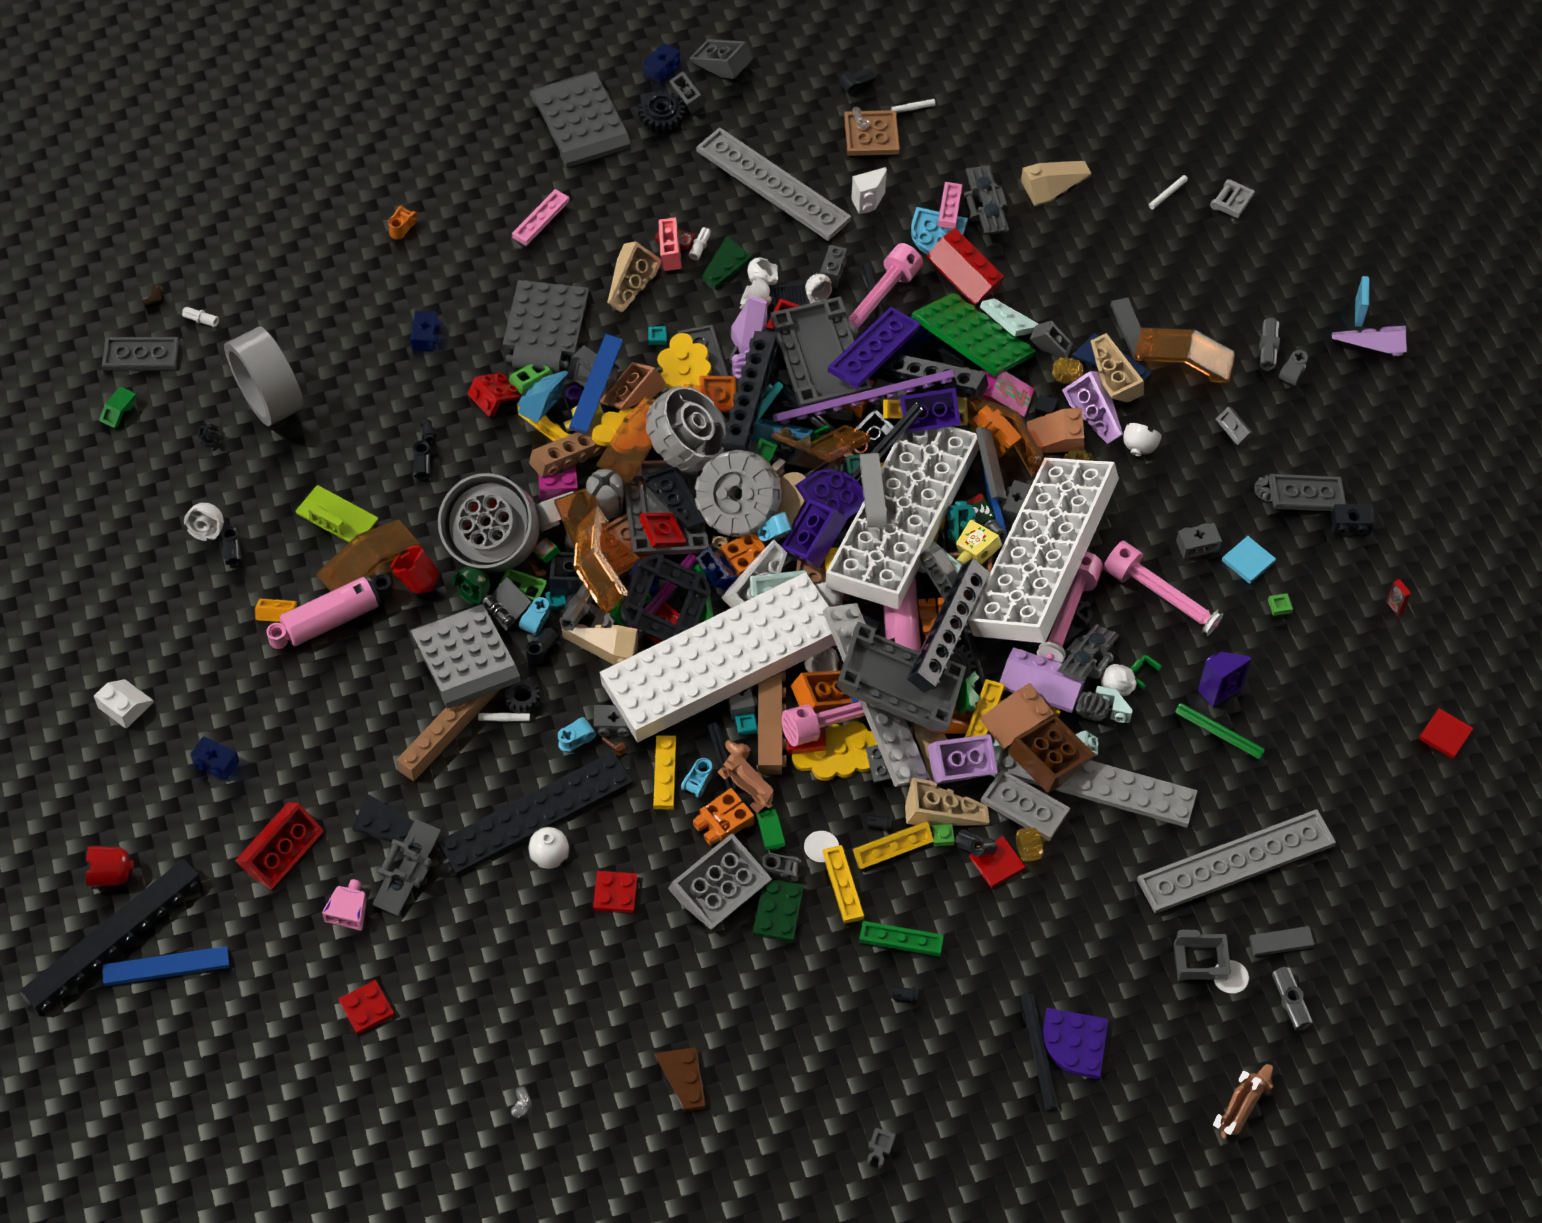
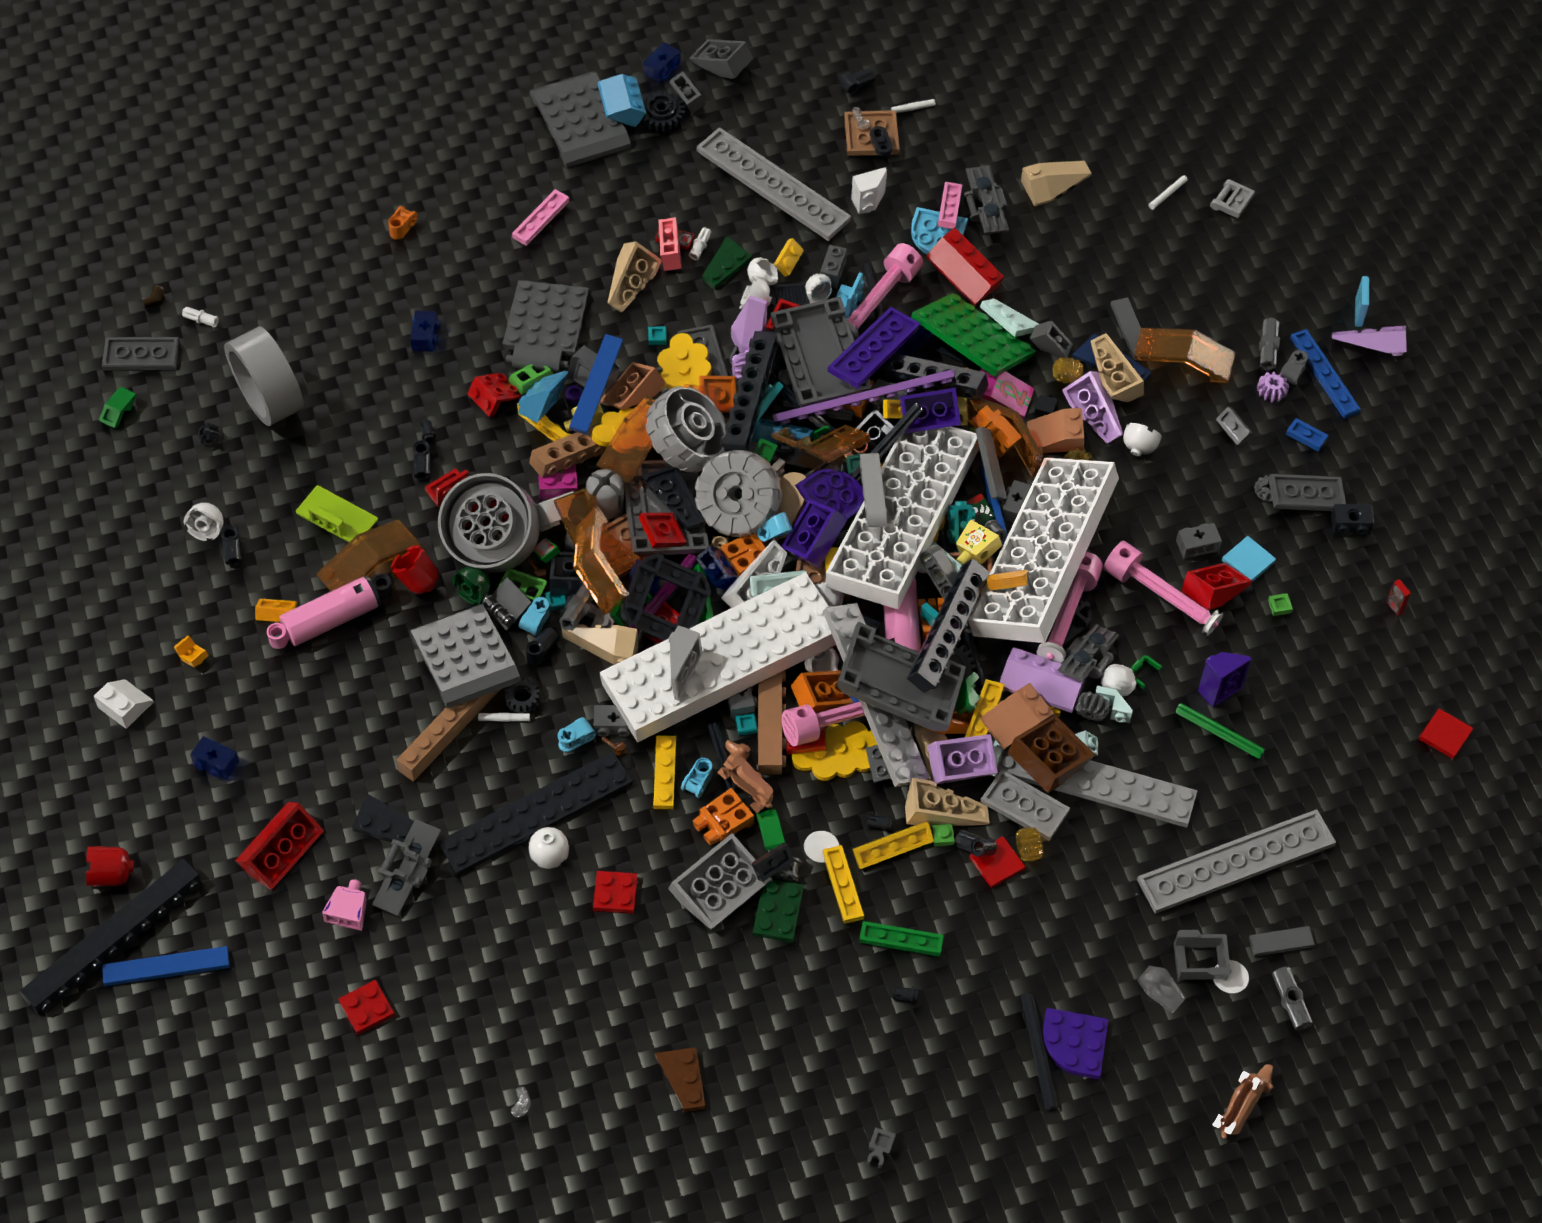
(190, 652): none -> light orange bracket
(439, 488): none -> red bracket
(622, 99): none -> dark azure slope
(684, 657): none -> light grey slope
(772, 862): none -> black plate
(788, 257): none -> yellow plate
(851, 295): none -> medium azure bracket
(882, 144): none -> black plate
(928, 613): none -> teal tile
(1008, 580): none -> light orange slope
(1161, 987): none -> clear slope
(1214, 585): none -> red slope
(1272, 387): none -> lavender gear
(1307, 434): none -> blue plate
(1325, 374): none -> blue tile

